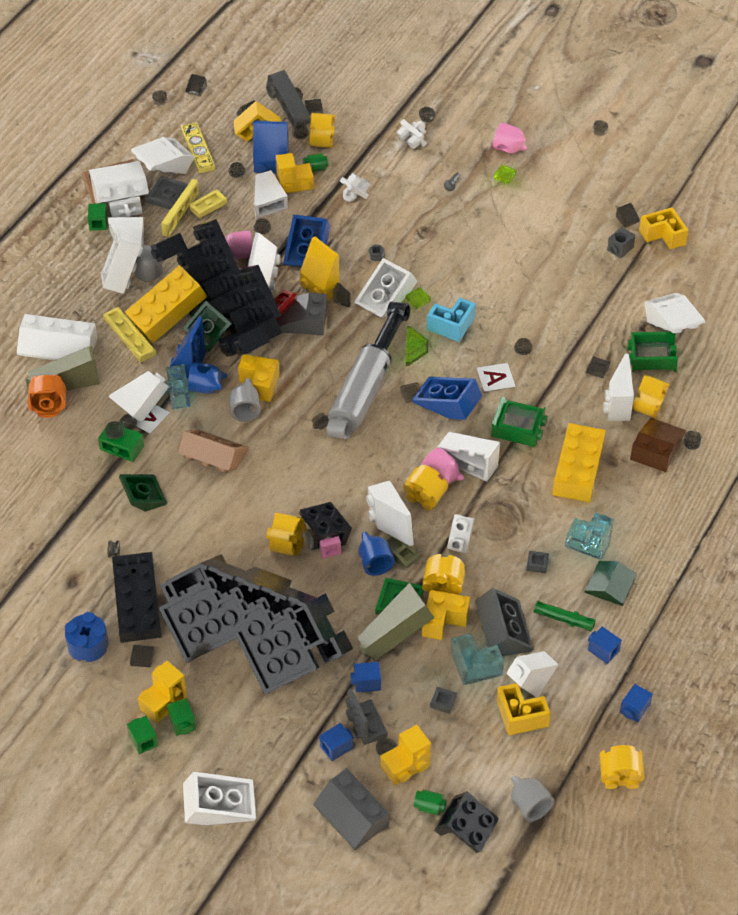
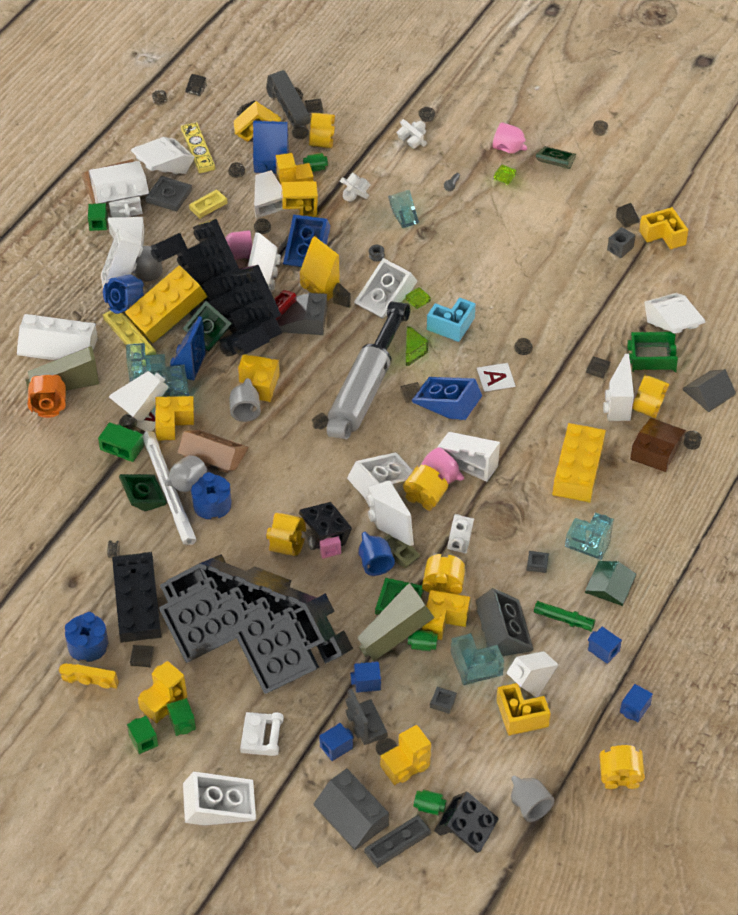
(88, 675): none -> yellow hinge
(114, 430): clear smoke plate -> none
(122, 292): none -> blue brick
(140, 363): none -> clear light blue brick
(172, 412): none -> yellow brick
(179, 515): none -> white piece
(180, 208): light yellow tile -> none
(186, 473): none -> light grey piece
(205, 378): blue piece -> none
(211, 496): none -> blue brick
(254, 733): none -> white plate
(301, 197): none -> yellow brick
(379, 470): none -> white slope
(397, 841): none -> dark grey tile
(403, 208): none -> clear light blue slope
(423, 640): none -> green brick
(518, 422): green window -> none
(556, 157): none -> dark green slope
(711, 389): none -> dark grey slope

